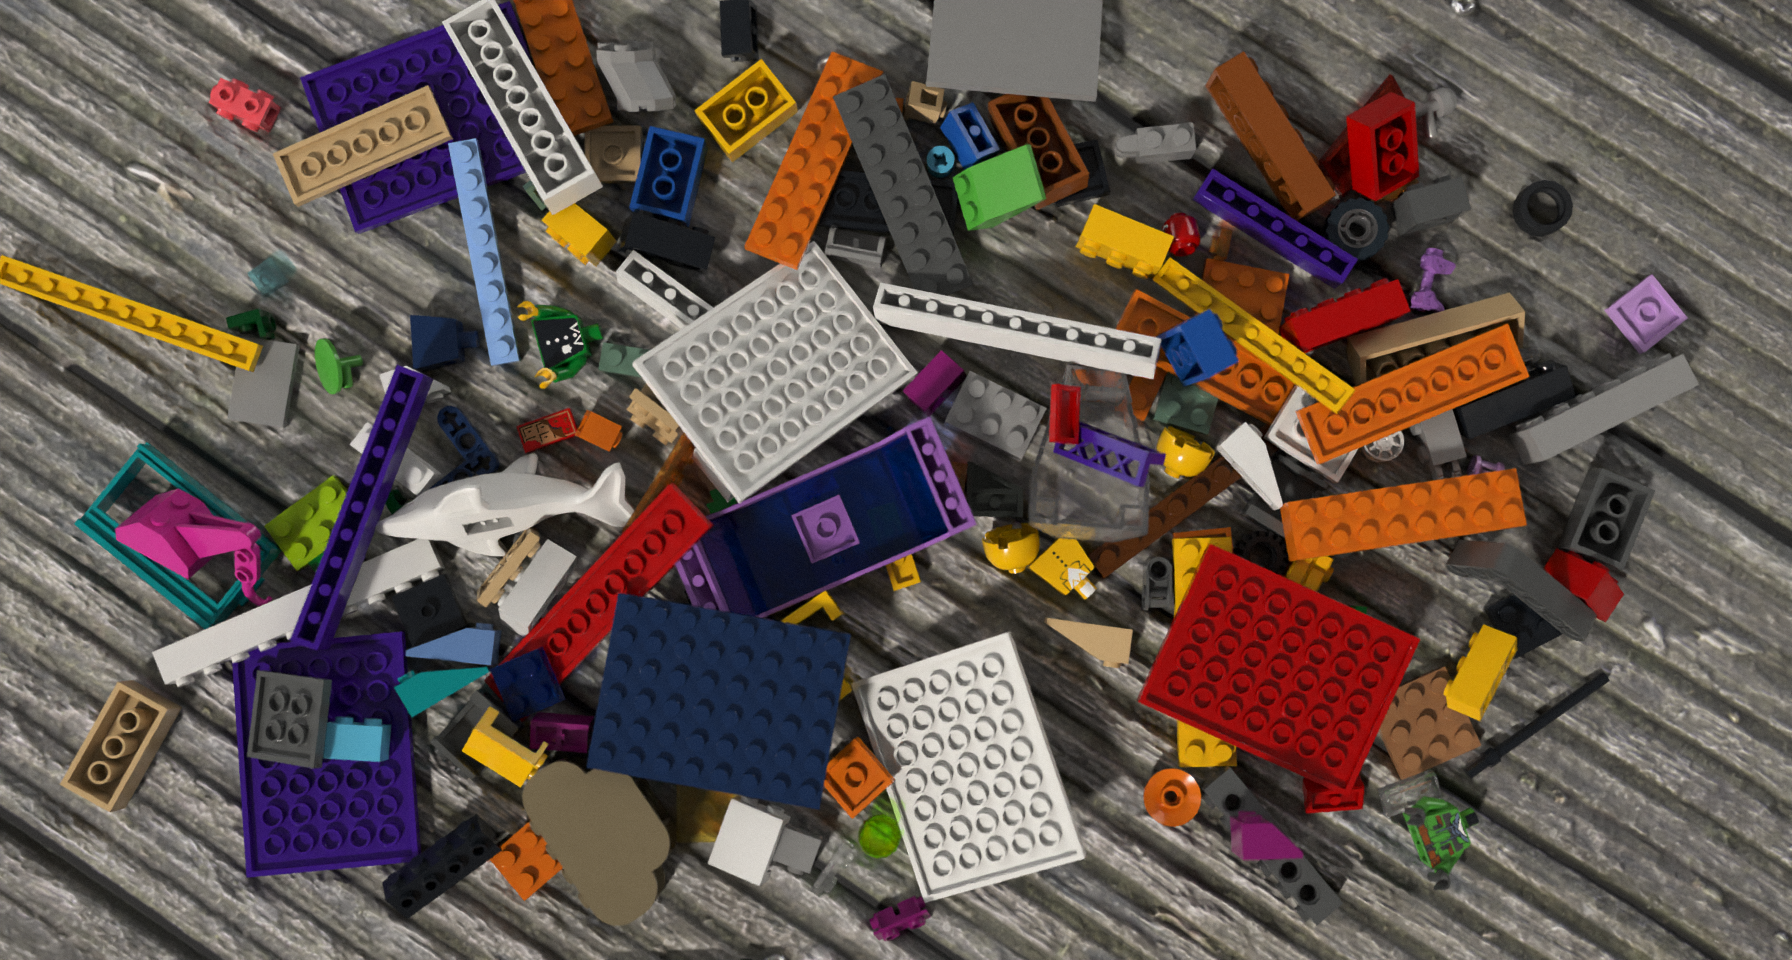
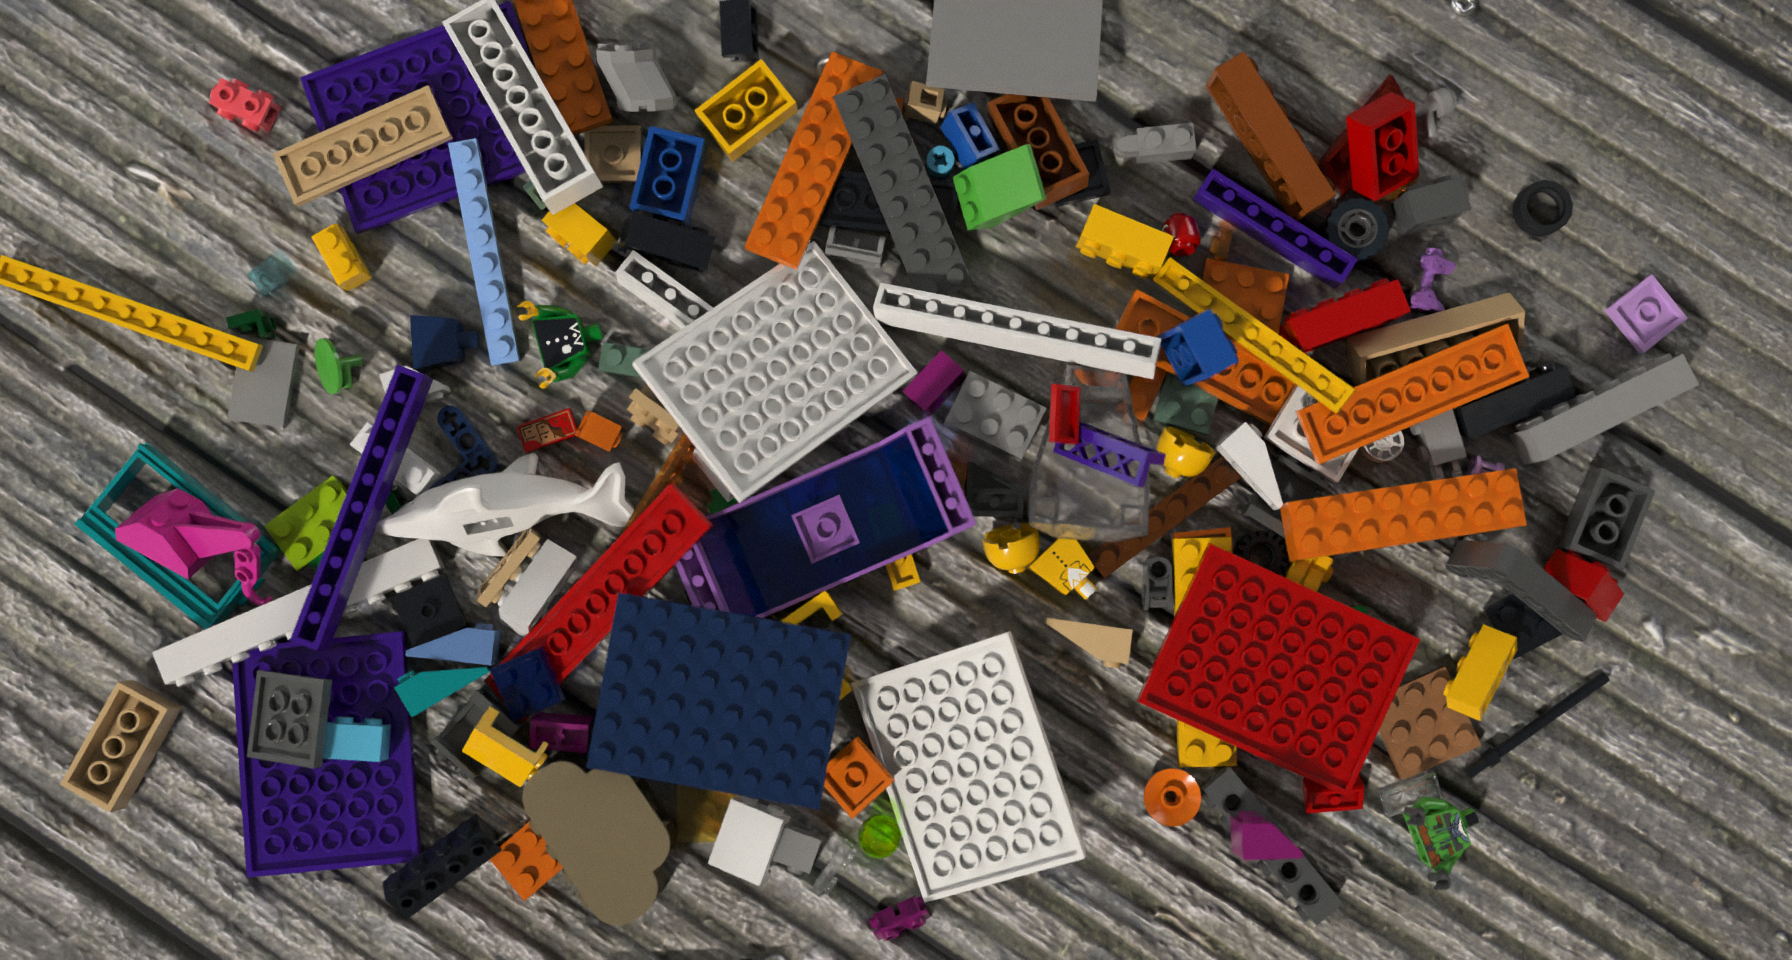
(341, 257): none -> yellow brick

